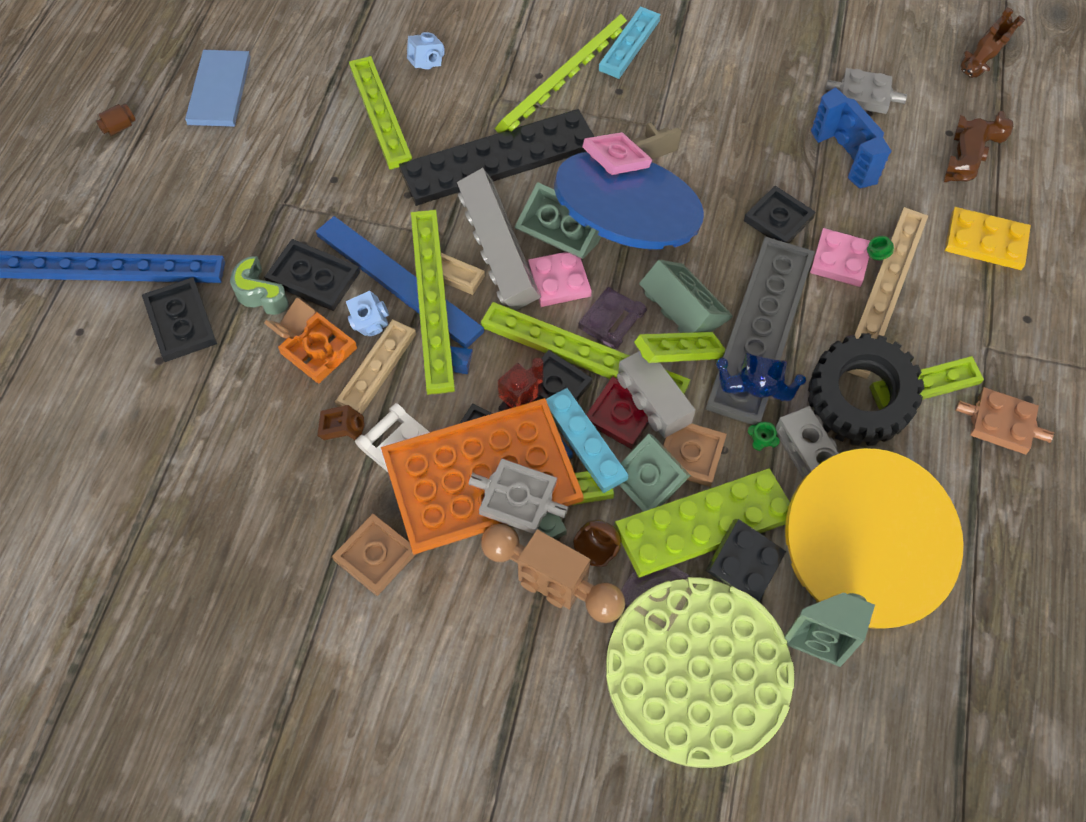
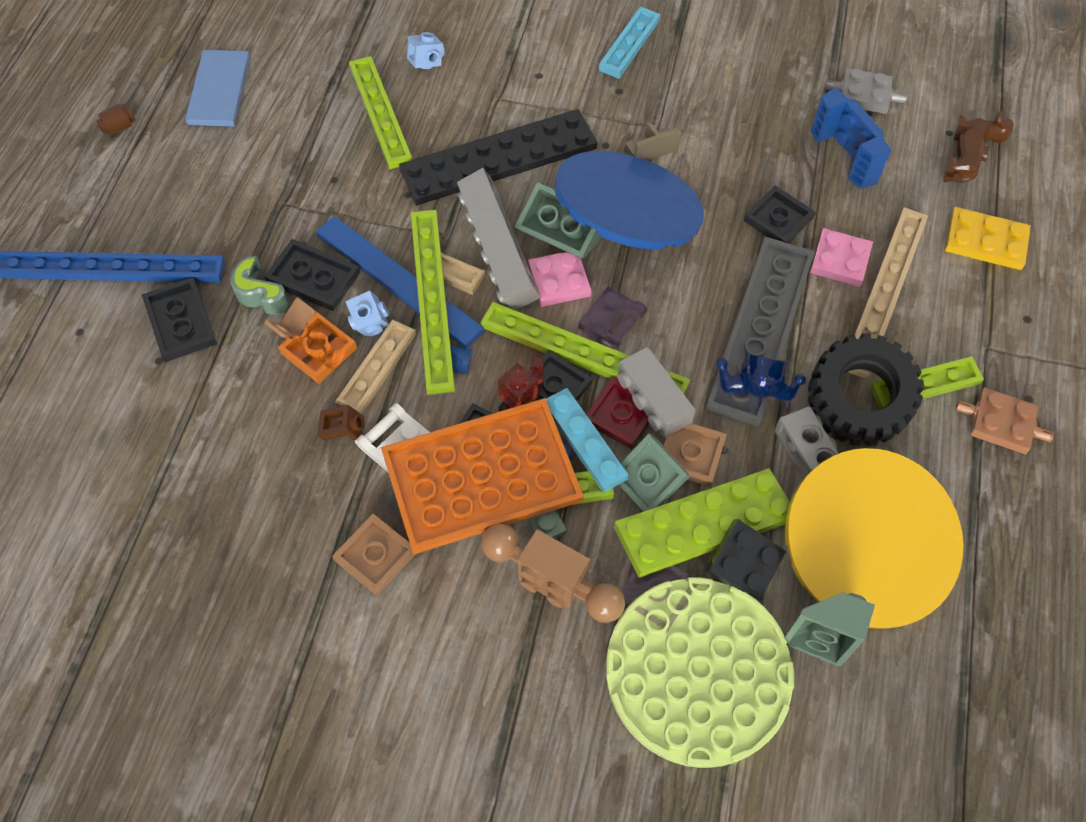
(518, 496): light grey plate -> none
(557, 80): lime plate -> none
(598, 542): reddish brown hair -> none
(617, 153): bright pink plate -> none
(679, 347): lime plate -> none
(684, 298): sand green slope -> none
(766, 429): green plate -> none
(880, 248): green plate -> none
(990, 44): reddish brown animal -> none

